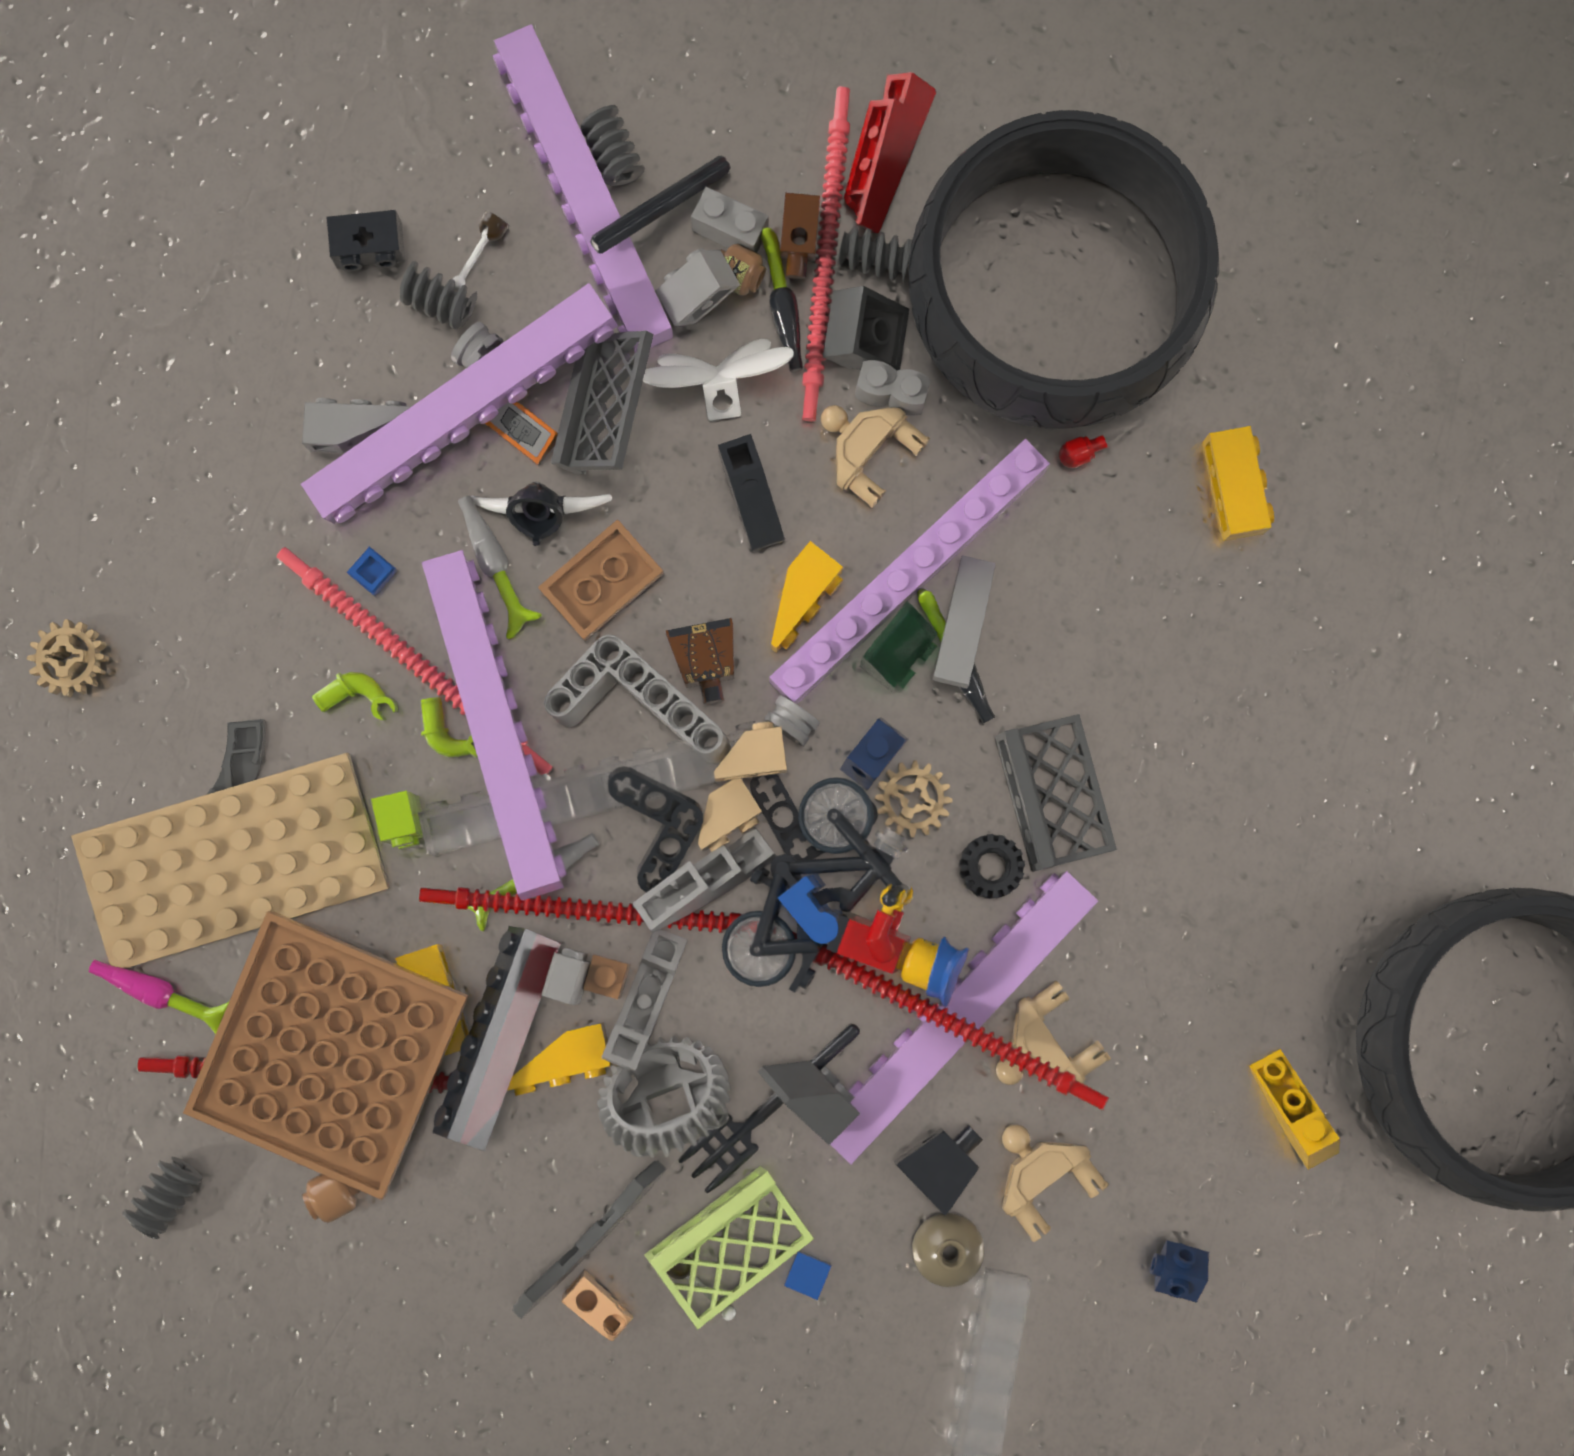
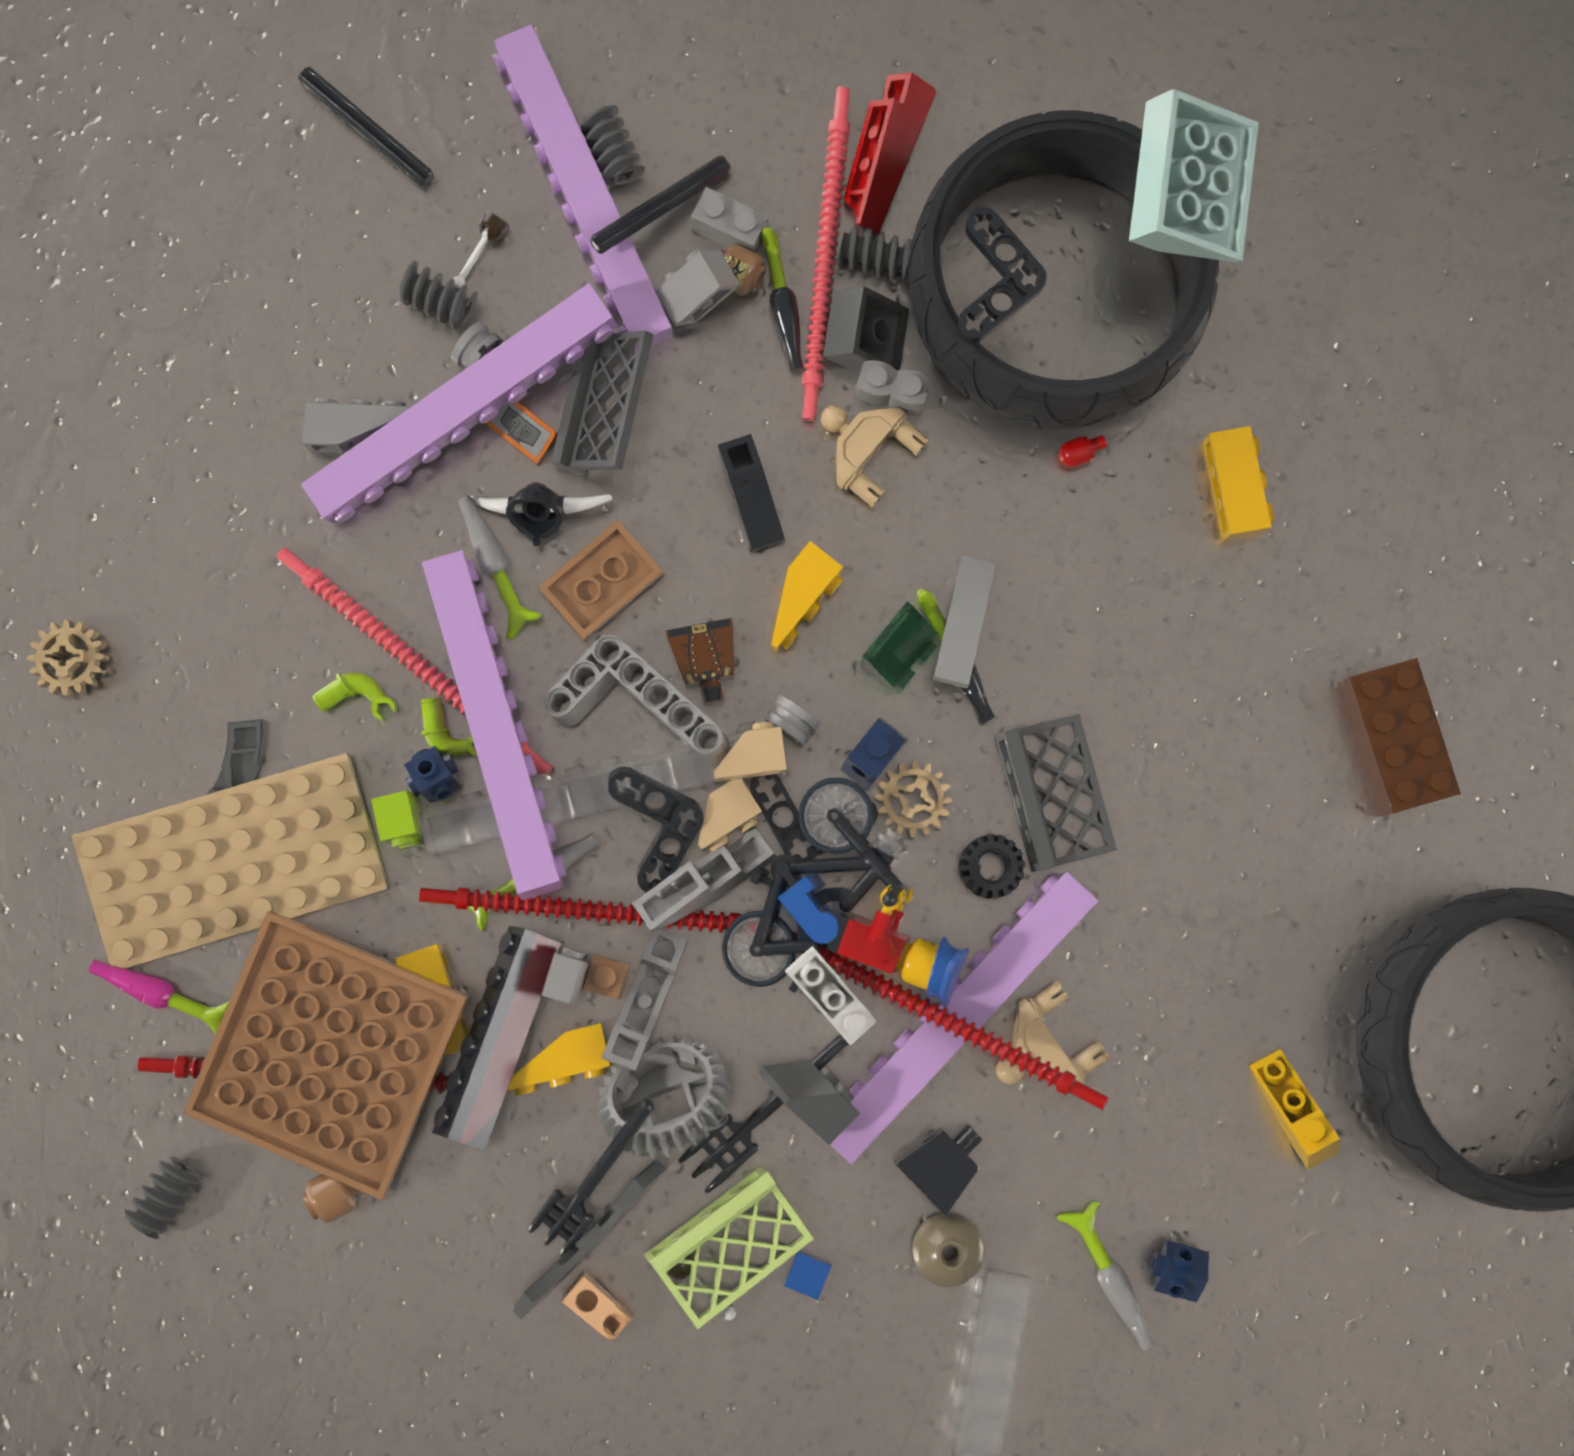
(349, 234): black brick -> none
(365, 126): none -> black axle
(372, 571): blue tile -> none
(432, 775): none -> dark blue brick
(575, 1203): none -> black piece
(746, 361): white piece -> none
(802, 221): reddish brown torso -> none
(831, 995): none -> white slope
(909, 572): lavender brick -> none
(1011, 282): none -> black beam
(1037, 1170): tan connector -> none
(1110, 1276): none -> light grey piece
(1193, 178): none -> light aqua slope
(1399, 737): none -> reddish brown brick

